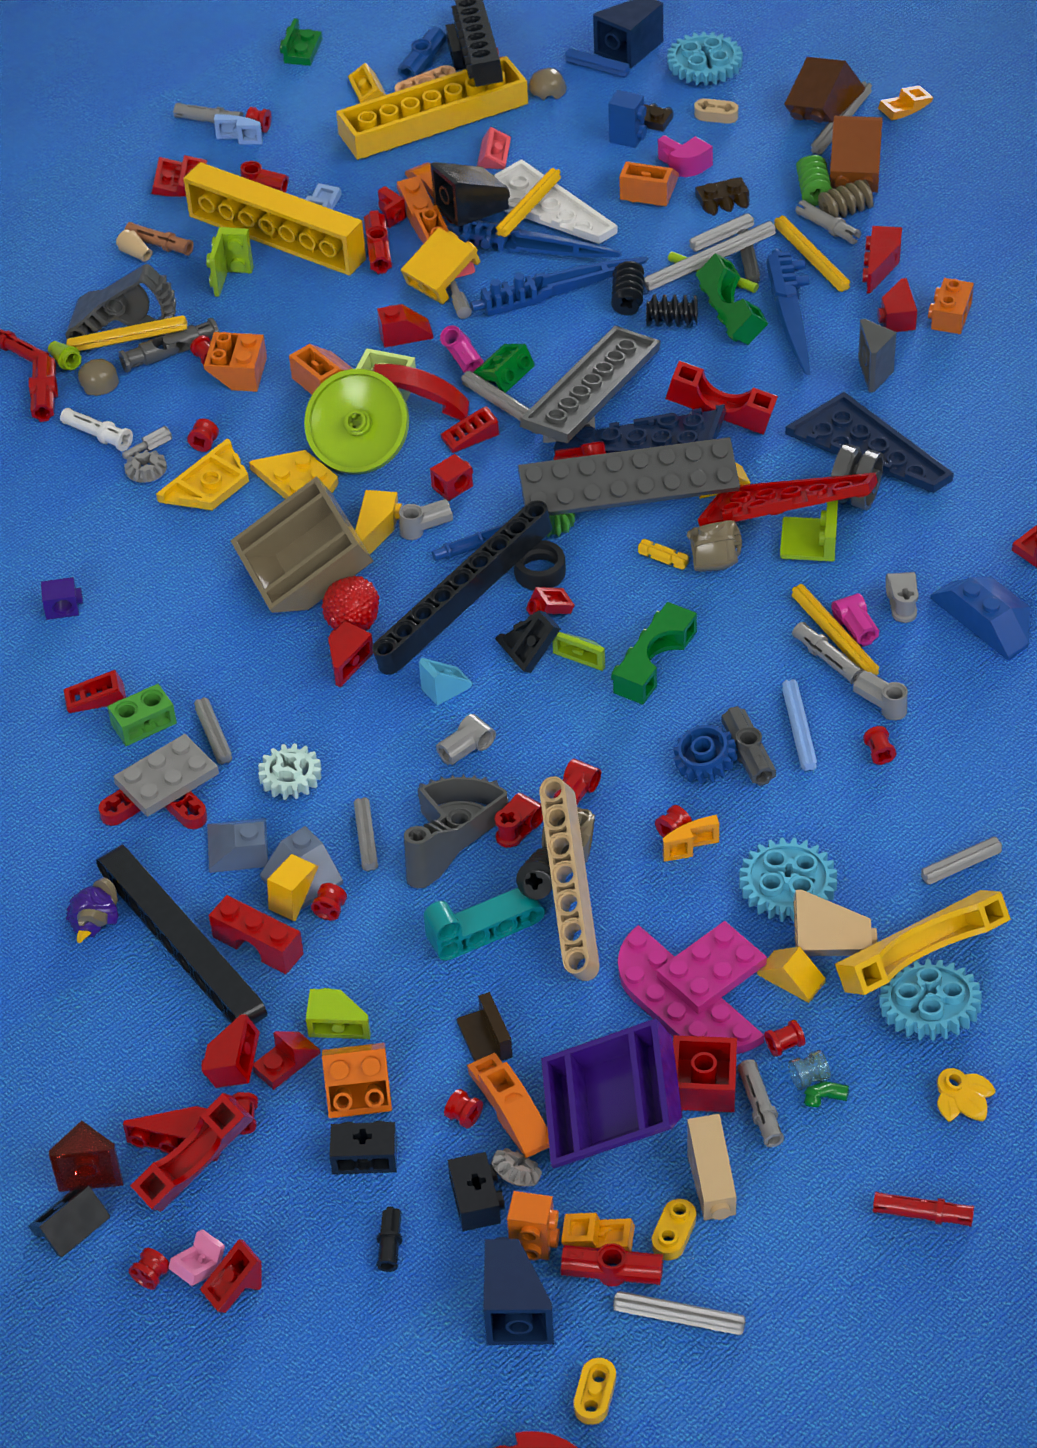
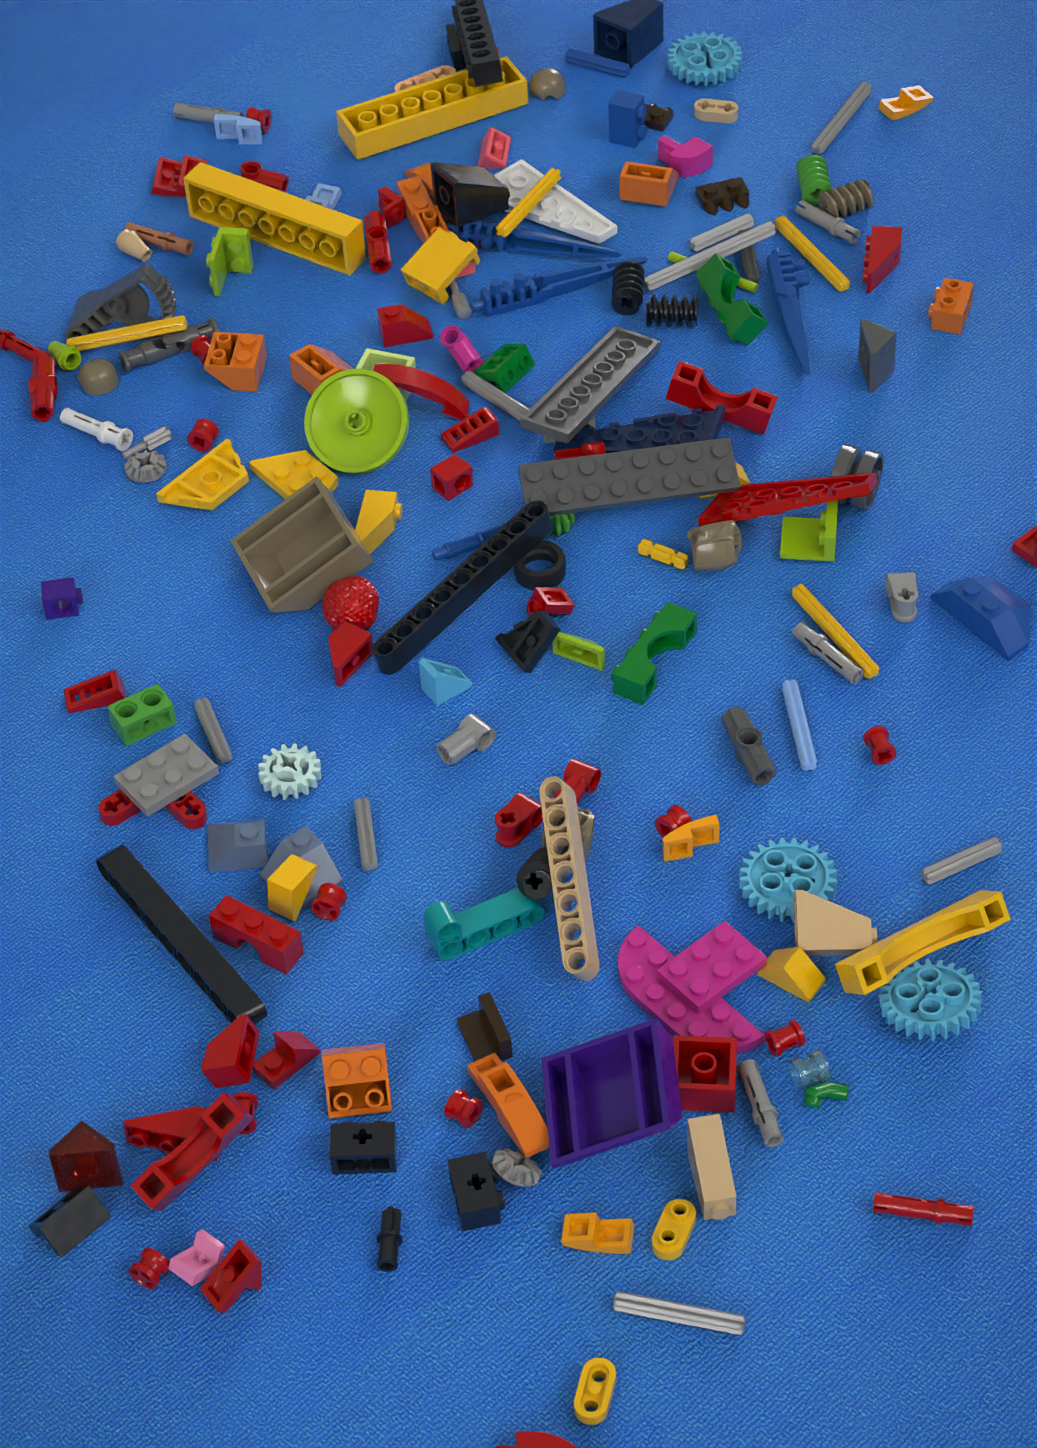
(93, 909): dark purple hair -> none
(300, 45): green bracket -> none
(335, 1016): lime slope -> none
(366, 83): yellow slope -> none
(416, 519): light grey piece -> none
(422, 53): blue piece -> none
(451, 826): dark grey arm -> none
(514, 1297): dark blue slope -> none
(533, 1223): orange brick -> none
(594, 1262): red piece -> none
(705, 753): blue gear -> none
(823, 90): reddish brown slope -> none
(849, 422): dark blue wing -> none
(854, 615): dark pink piece -> none
(856, 150): dark orange slope -> none
(888, 696): light grey piece -> none
(898, 308): red slope -> none
(966, 1097): yellow plate -> none

